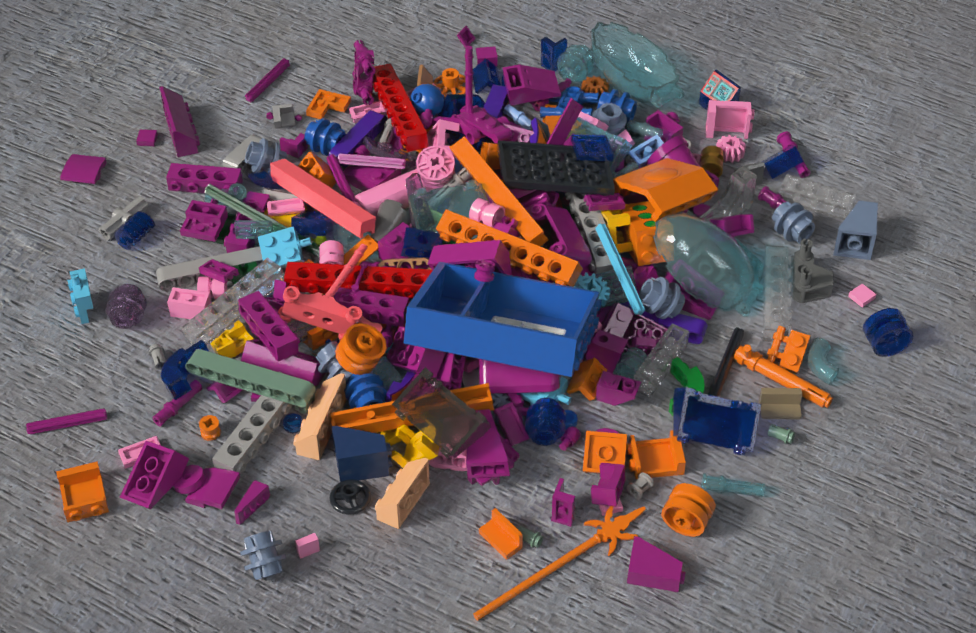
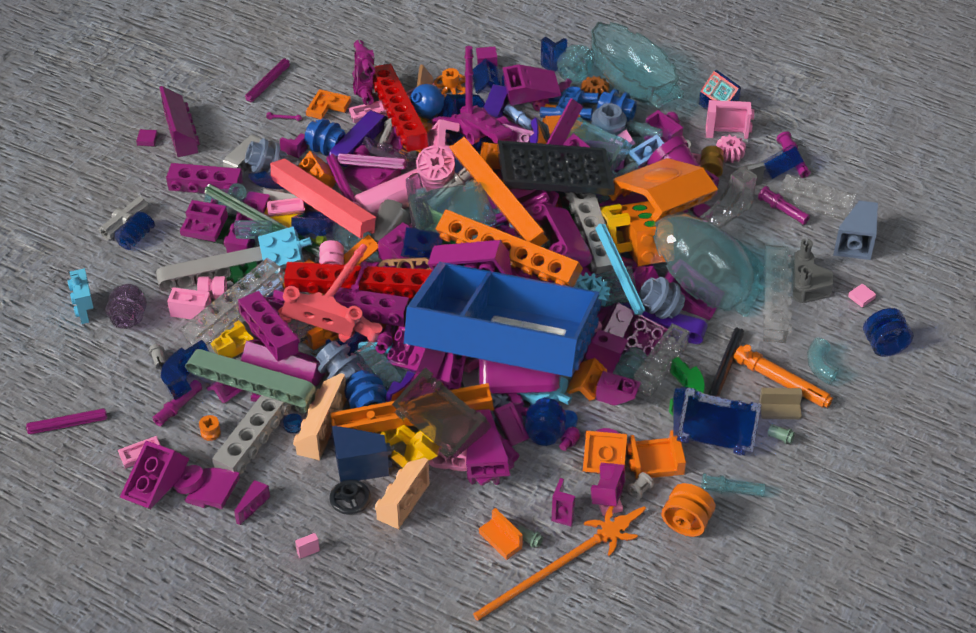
(82, 492): orange panel -> none
(83, 168): magenta slope -> none
(218, 270): magenta tile -> none
(263, 555): sand blue piece -> none
(279, 287): magenta sticker -> none
(283, 115): light grey panel -> none
(360, 349): orange wheel -> none
(426, 118): magenta cylinder -> none
(465, 36): magenta slope -> none
(484, 270): magenta wheel -> none
(486, 212): bright pink wheel -> none
(507, 228): magenta tile -> none
(592, 147): clear blue tile -> none
(594, 121): bright pink tile -> none
(609, 202): magenta tile -> none
(643, 342): magenta tile -> none
(654, 567): magenta slope -> none
(735, 224): magenta panel -> none
(793, 222): sand blue piece -> none
(794, 351): orange plate -> none

